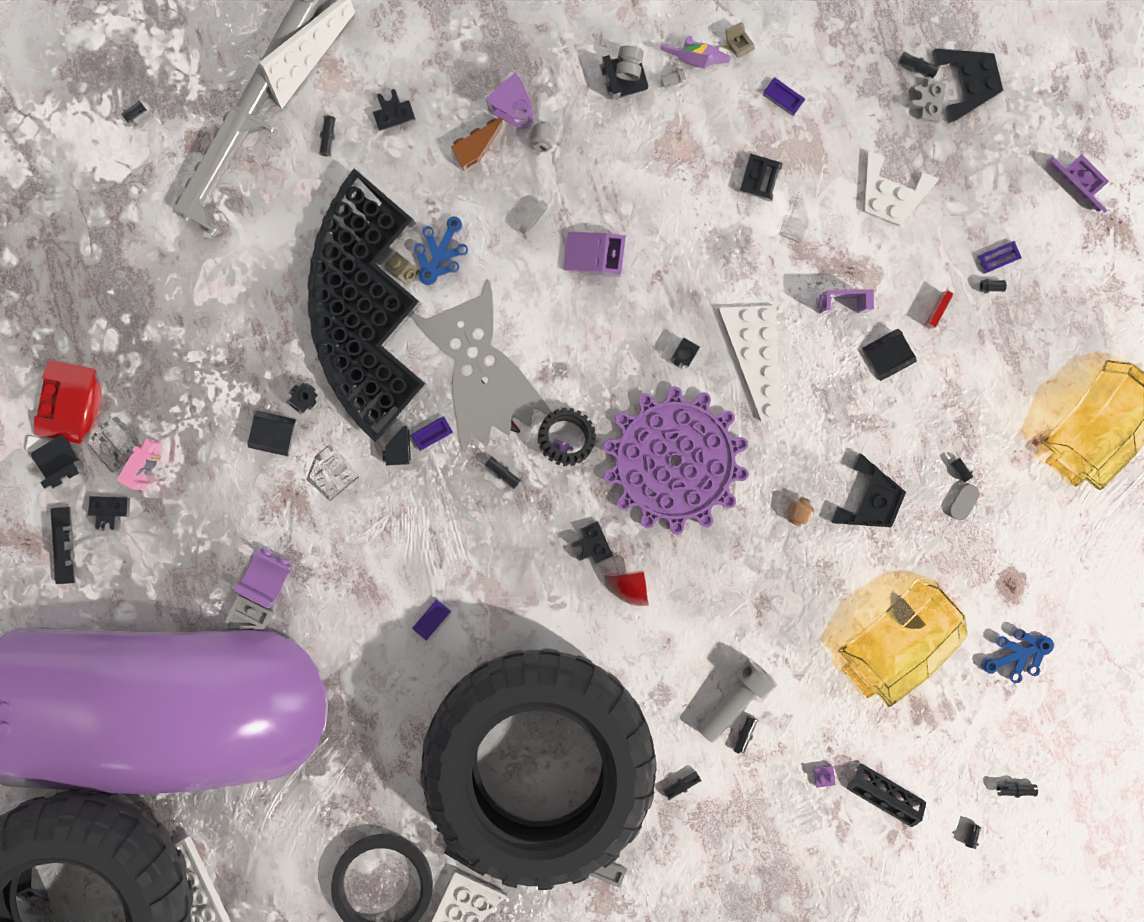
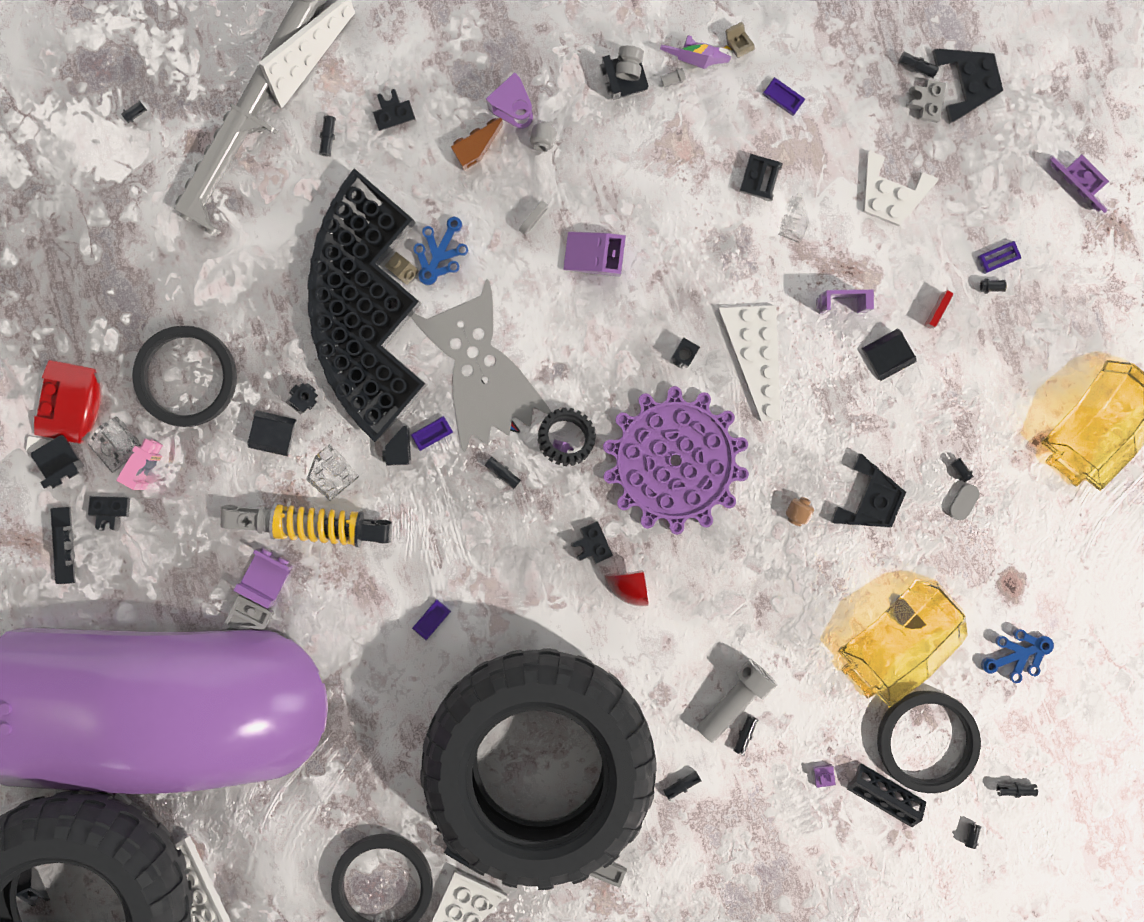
(141, 367): none -> black tyre
(287, 523): none -> piece
(964, 767): none -> black tyre

